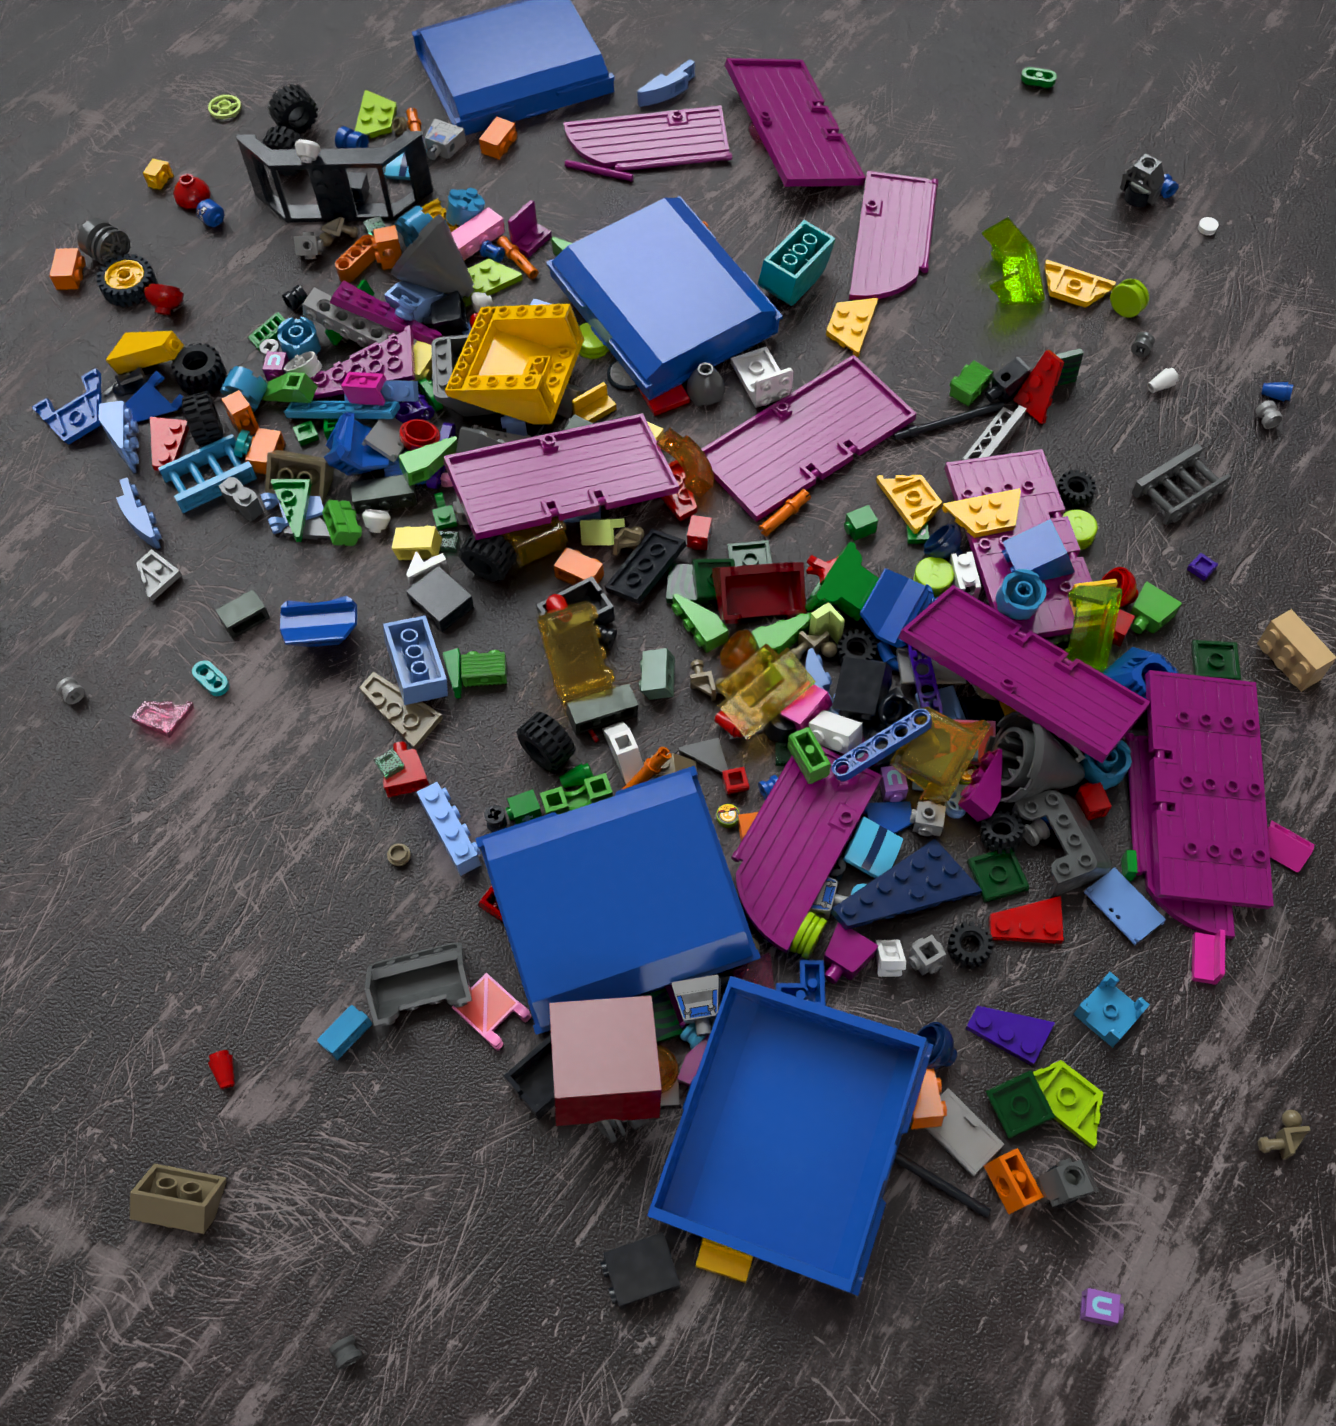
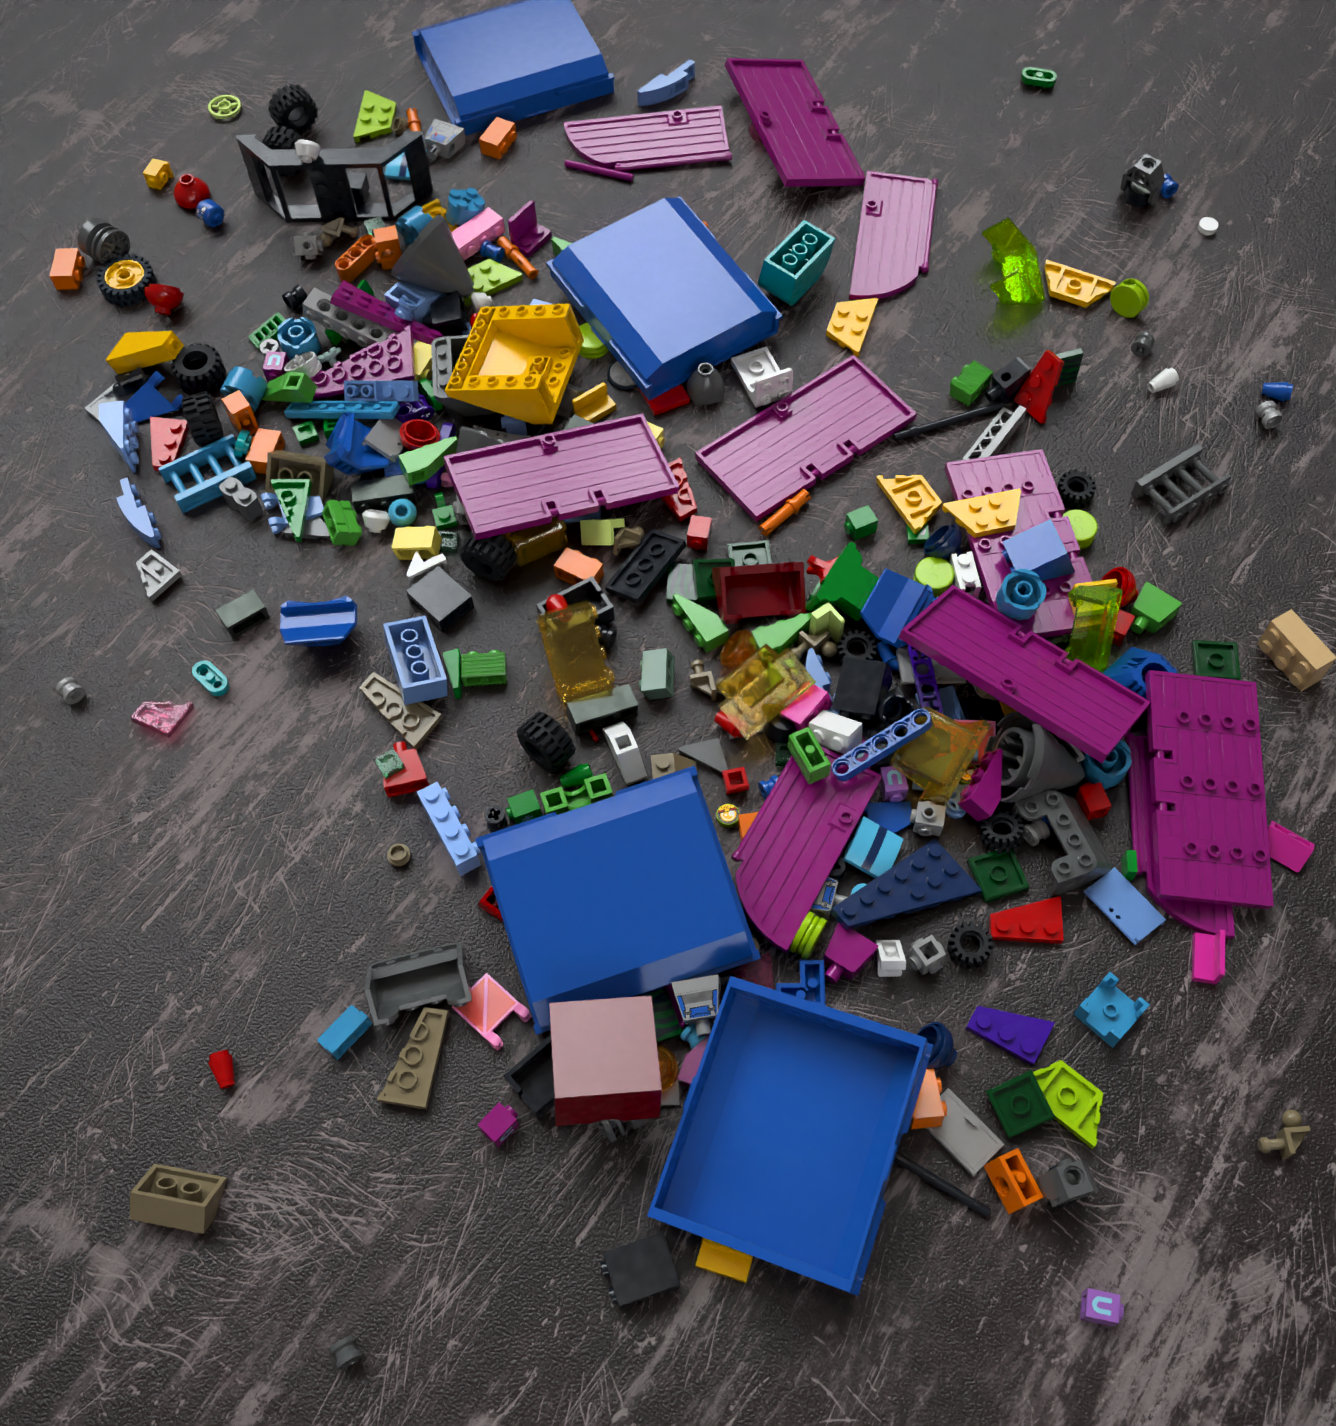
(77, 416): wing -> none
(329, 356): none -> light aqua plant
(349, 138): blue wheel -> none
(364, 388): dark pink panel -> none
(402, 512): none -> medium azure piece
(415, 1071): none -> dark tan wing
(499, 1124): none -> magenta brick
(651, 767): orange pin -> none
(691, 458): clear orange arch -> none
(1202, 566): dark purple tile -> none

